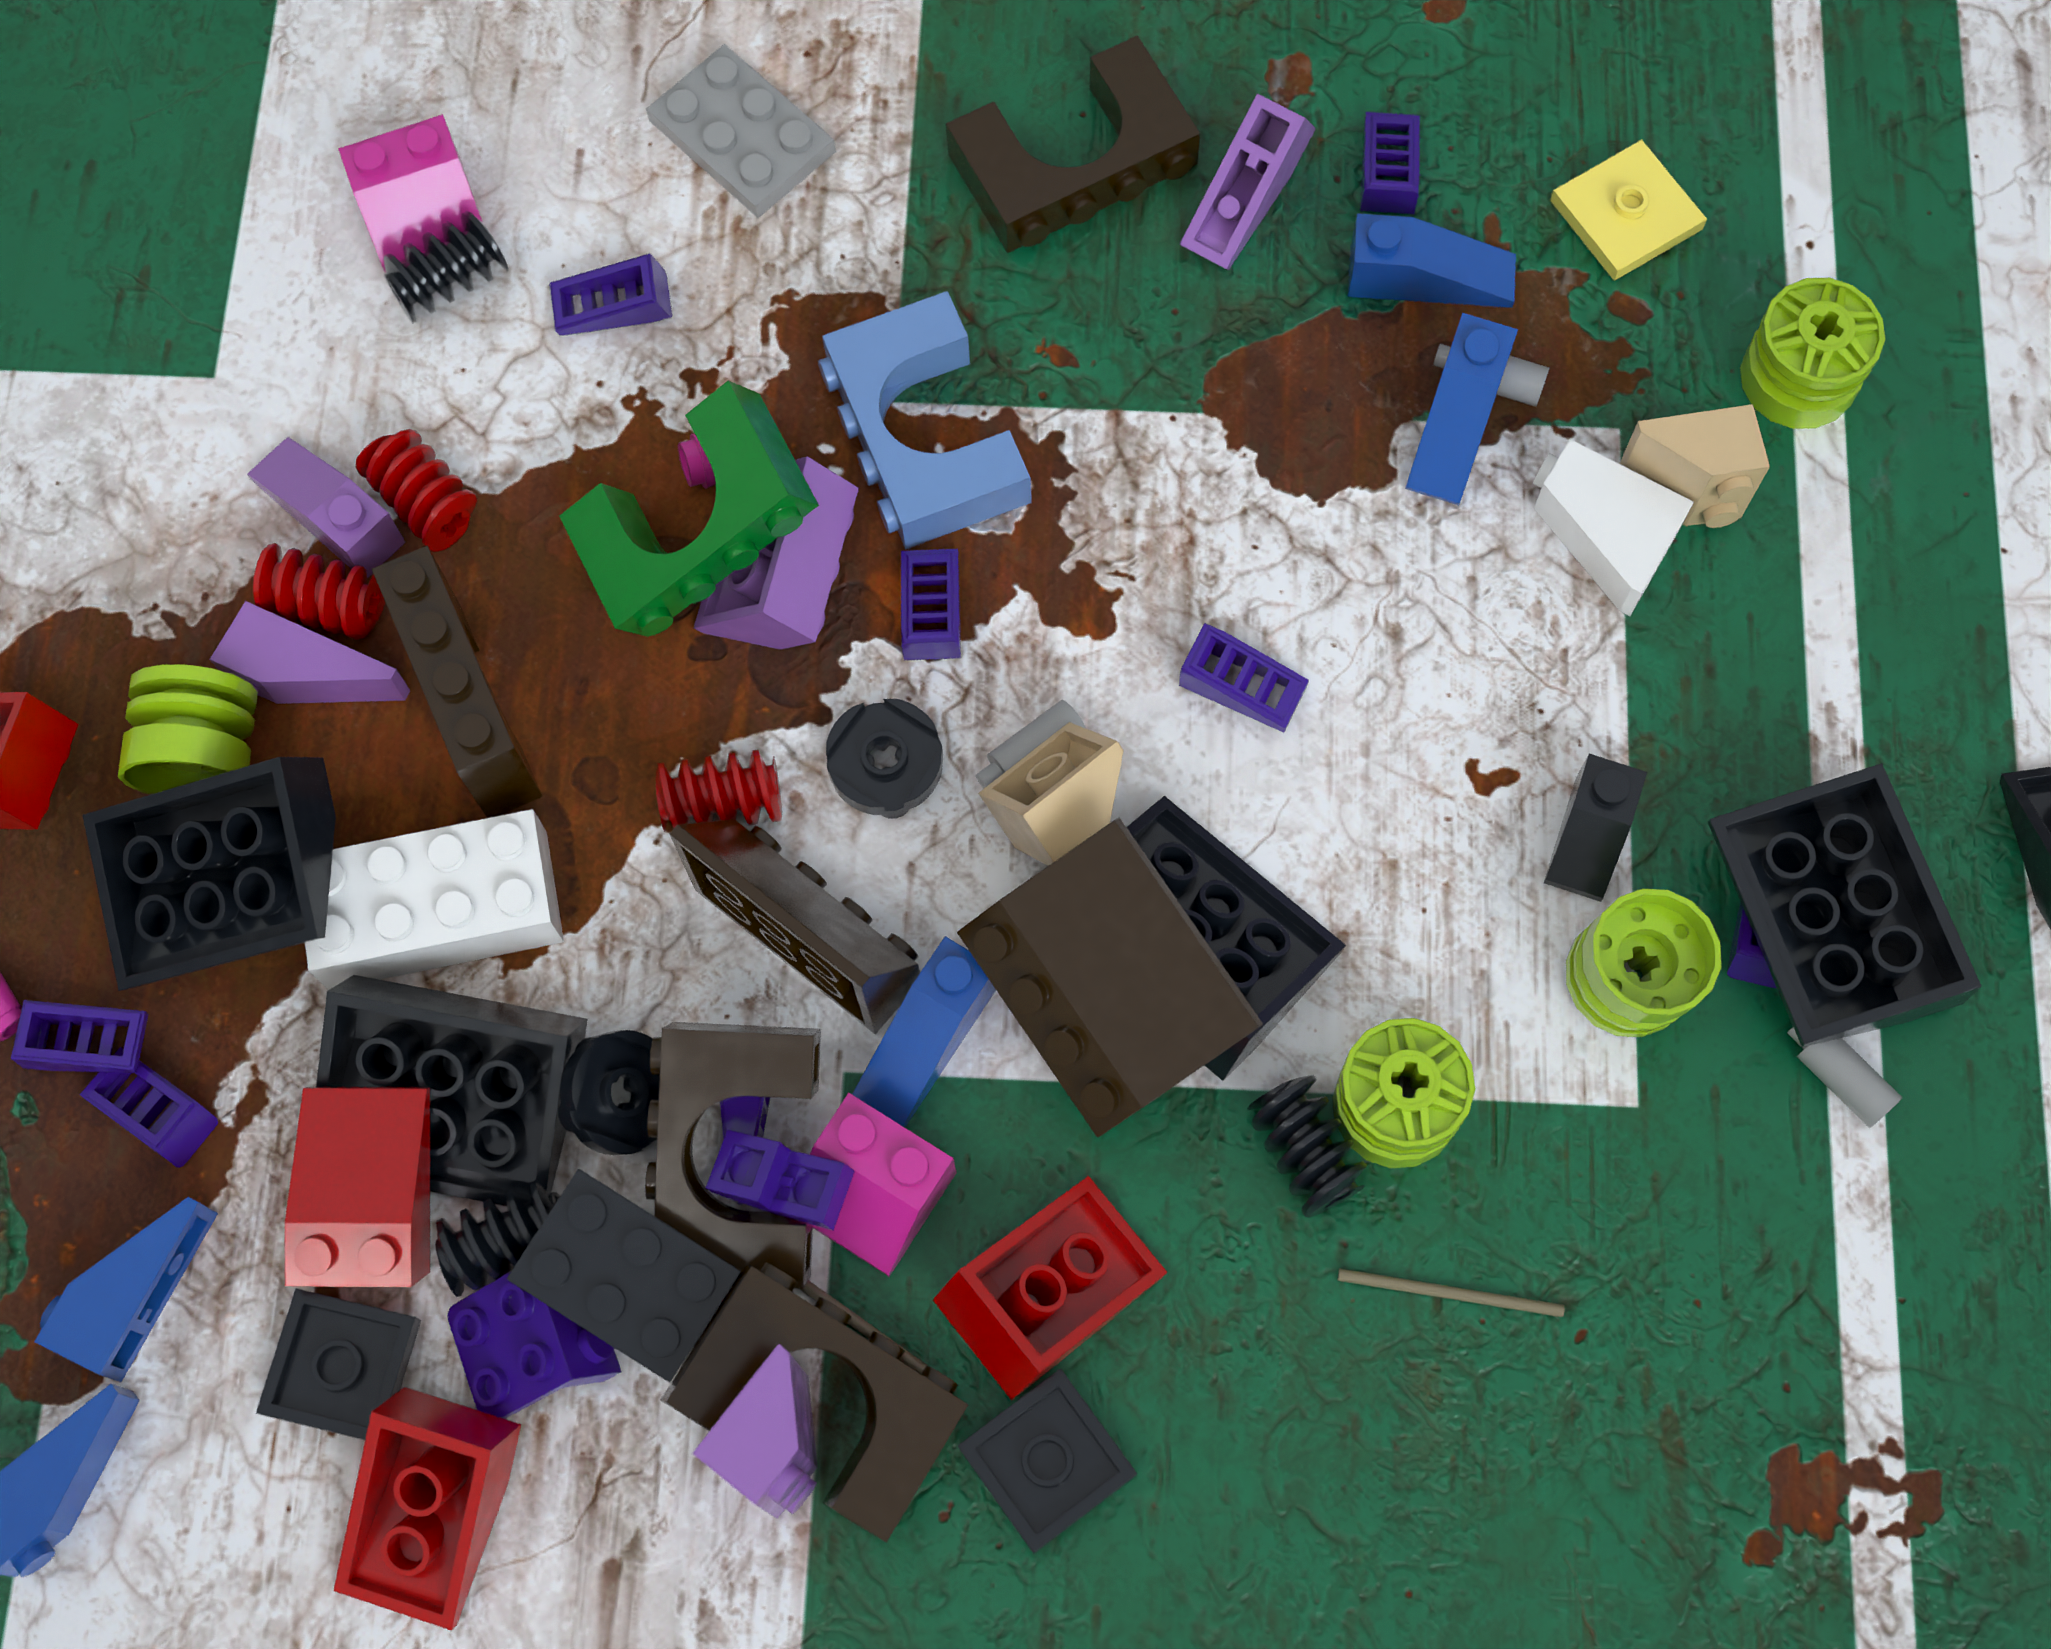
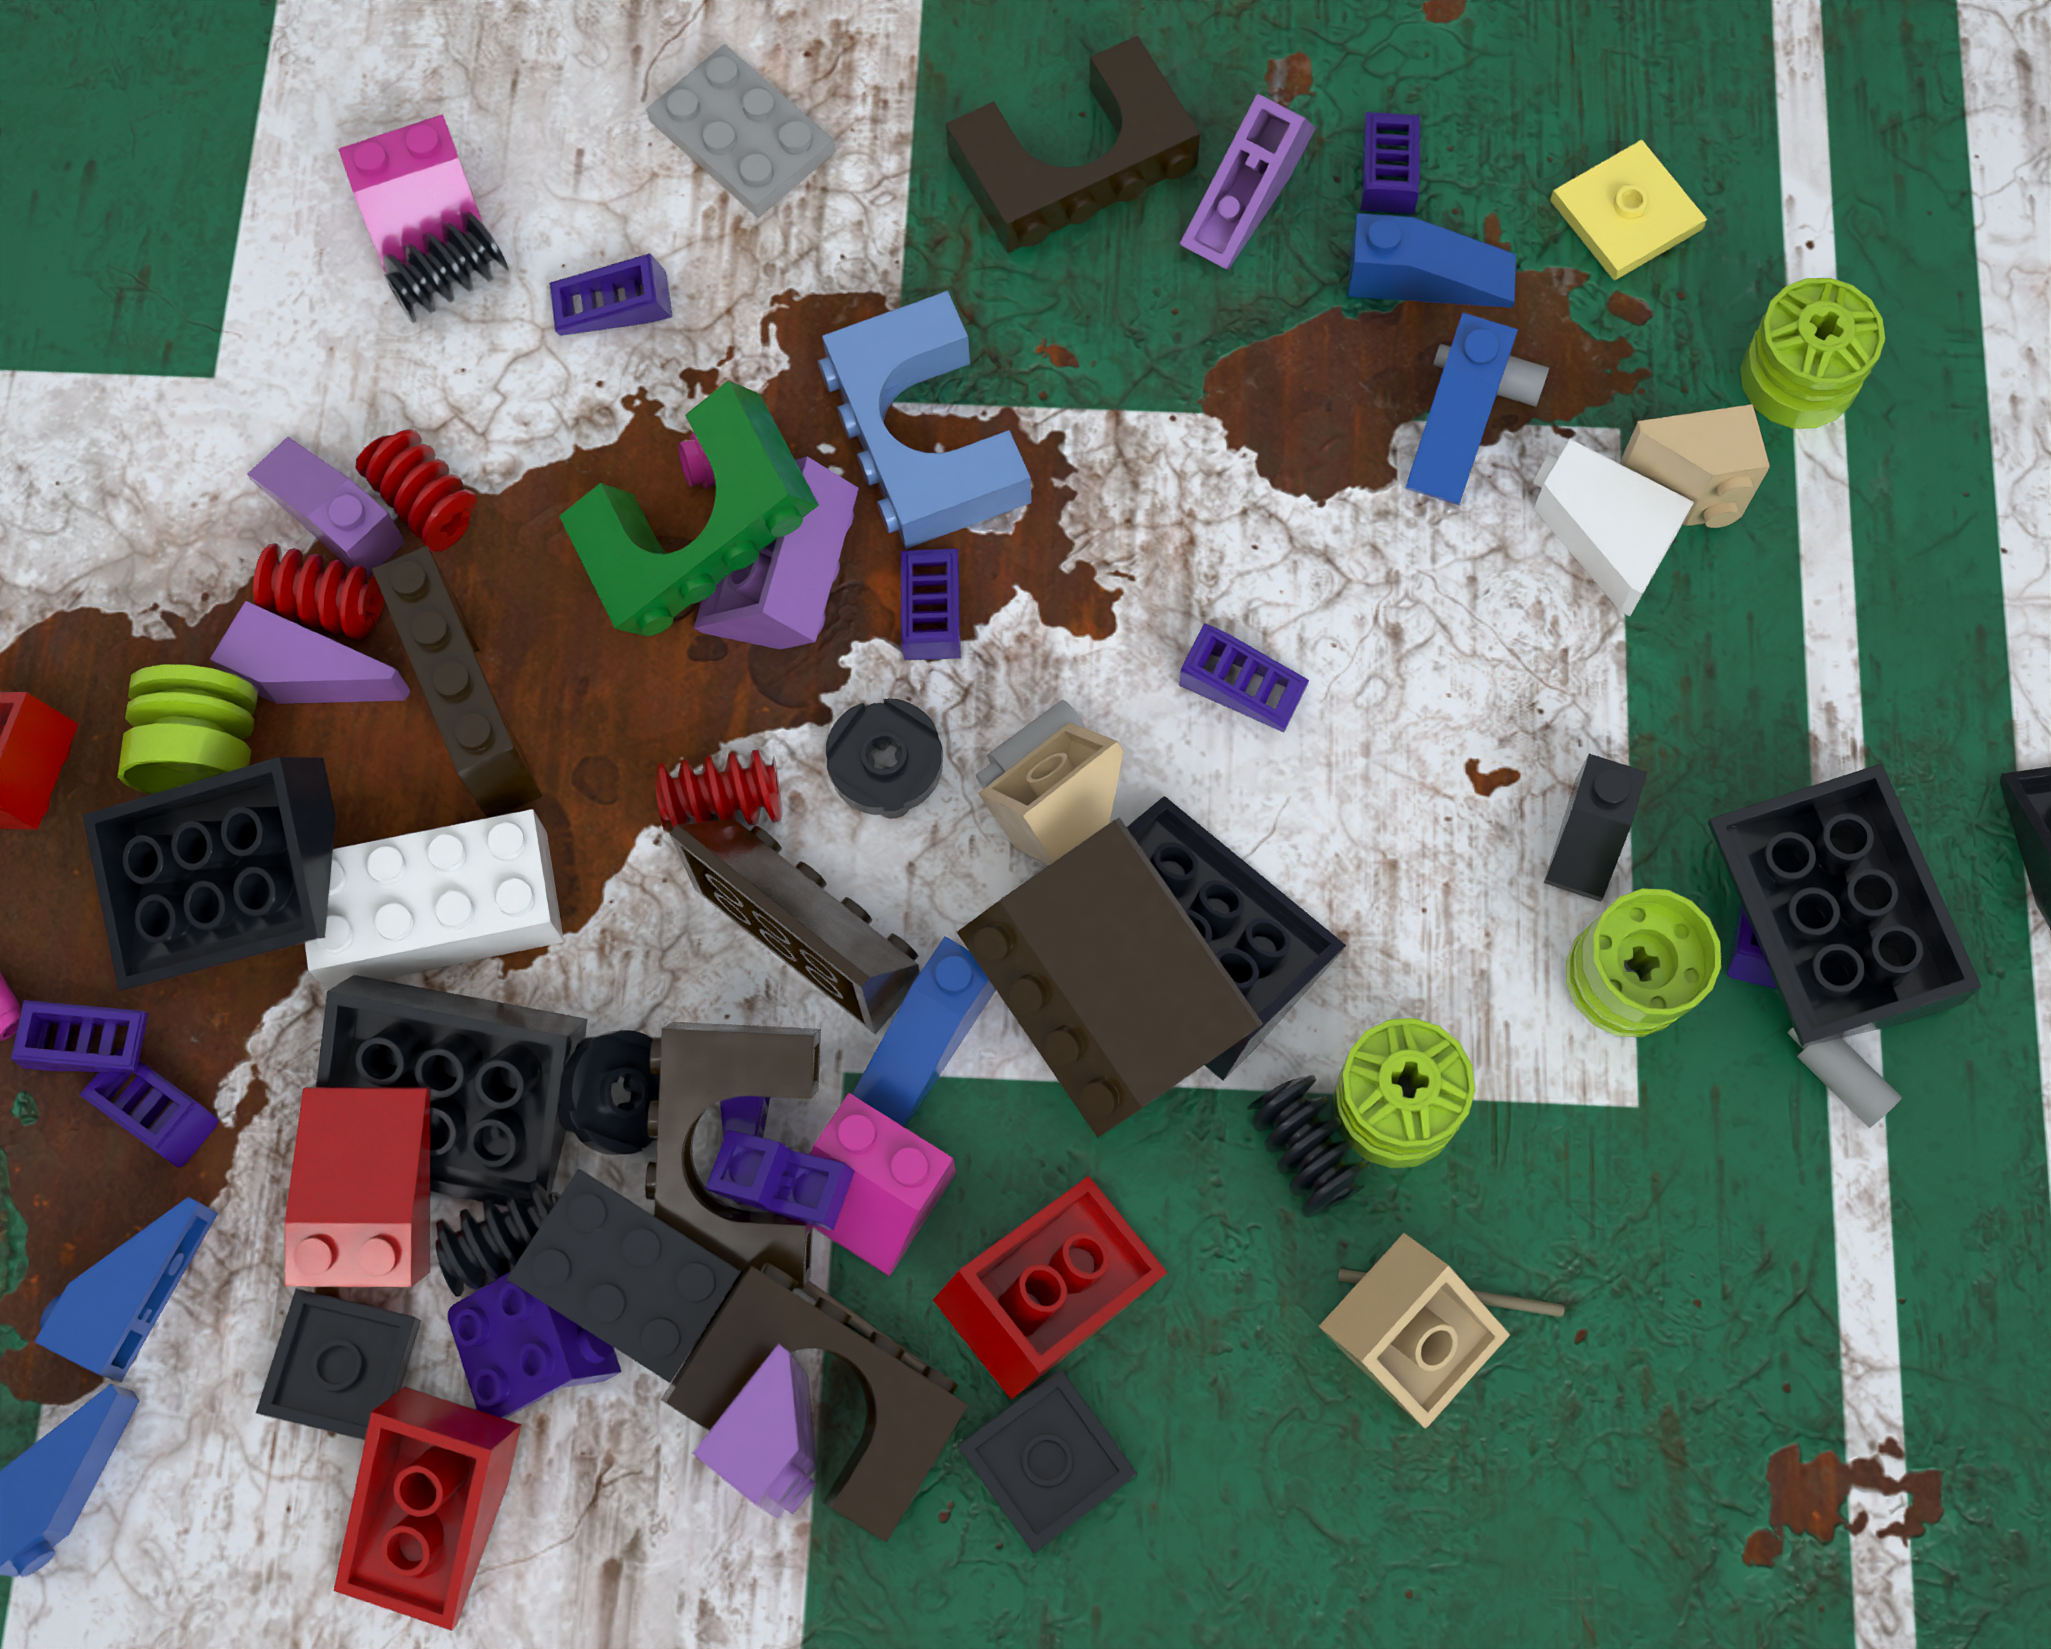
(1415, 1329): none -> tan slope

